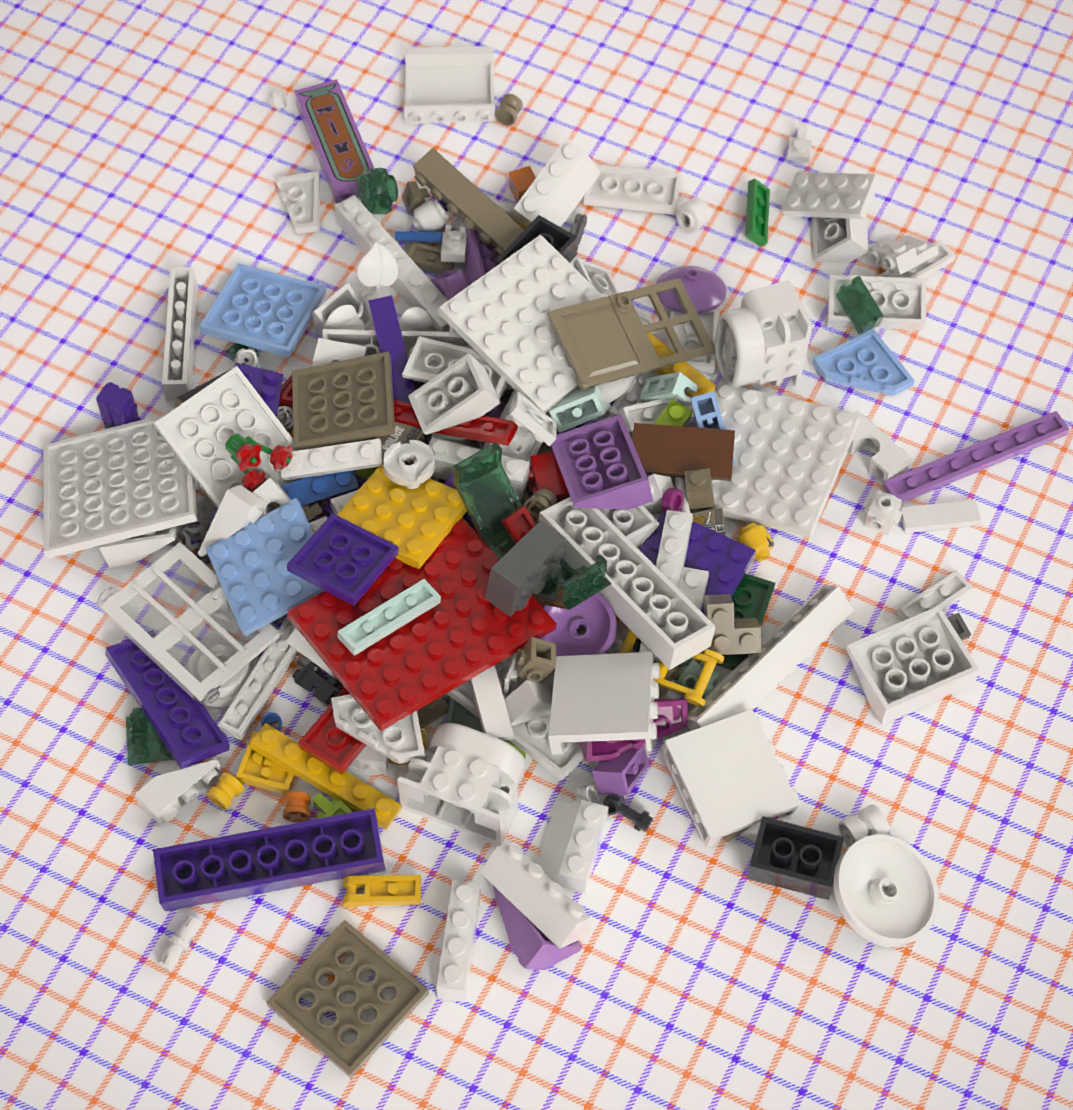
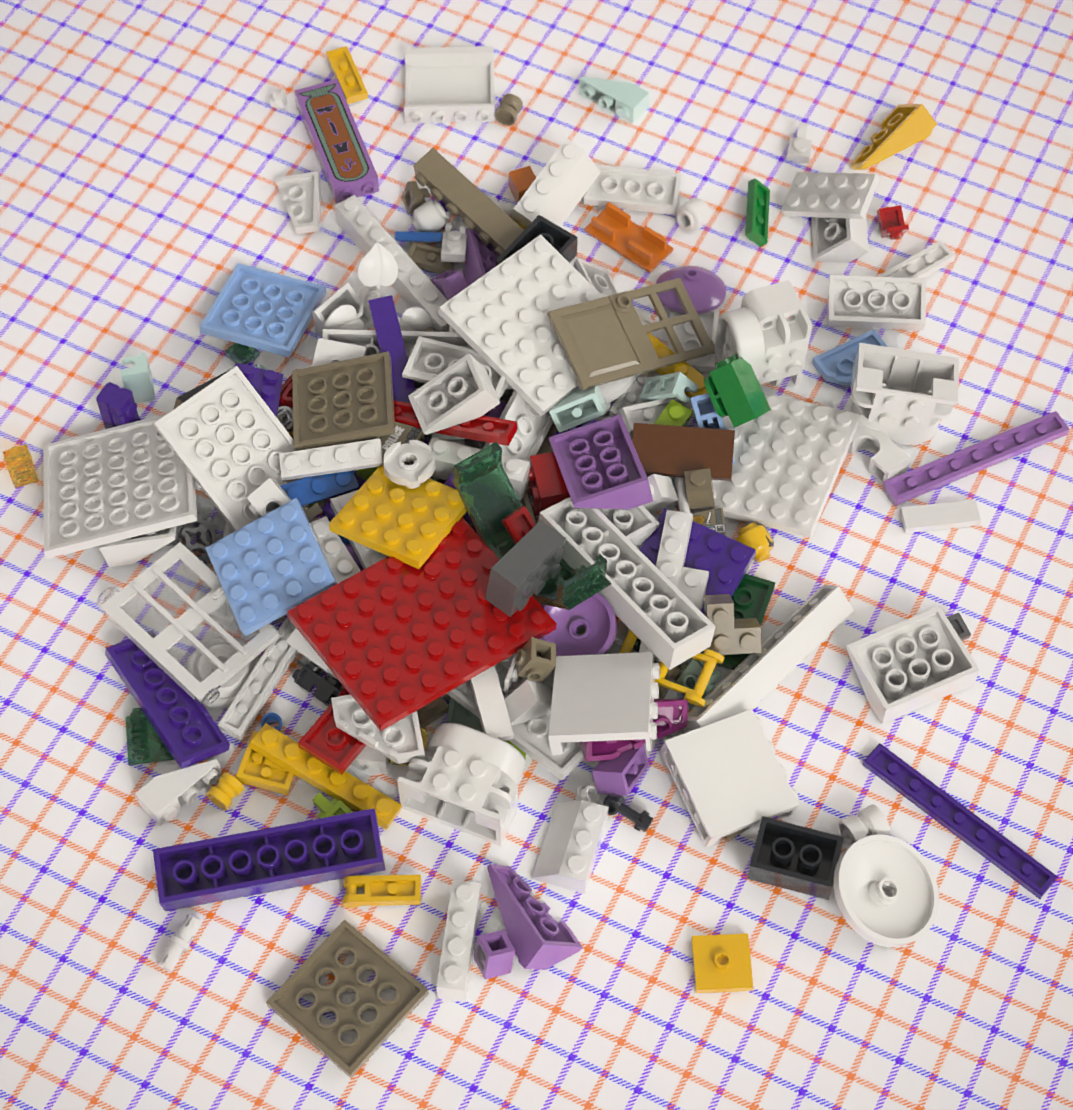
(20, 466): none -> clear yellow brick
(138, 378): none -> light aqua hinge
(180, 332): white brick -> none
(235, 512): white slope -> none
(247, 454): red plant -> none
(250, 354): white plate -> none
(296, 806): orange wheel -> none
(343, 559): dark purple plate -> none
(347, 74): none -> yellow plate
(368, 185): clear green plate -> none
(389, 617): light aqua plate -> none
(494, 954): none -> medium lavender brick
(529, 415): white plate -> none
(536, 895): white slope -> none
(540, 501): dark tan wheel -> none
(578, 226): dark grey axle -> none
(618, 97): none -> light aqua slope
(628, 239): none -> orange brick
(672, 500): magenta tile -> none
(722, 963): none -> yellow plate
(736, 391): none -> green brick
(859, 306): clear green hinge -> none
(883, 512): white brick -> none
(892, 222): none -> red bracket
(900, 129): none -> yellow wedge
(901, 254): white plate -> none
(903, 391): none -> white brick
(942, 594): white tile -> none
(960, 821): none -> dark purple tile

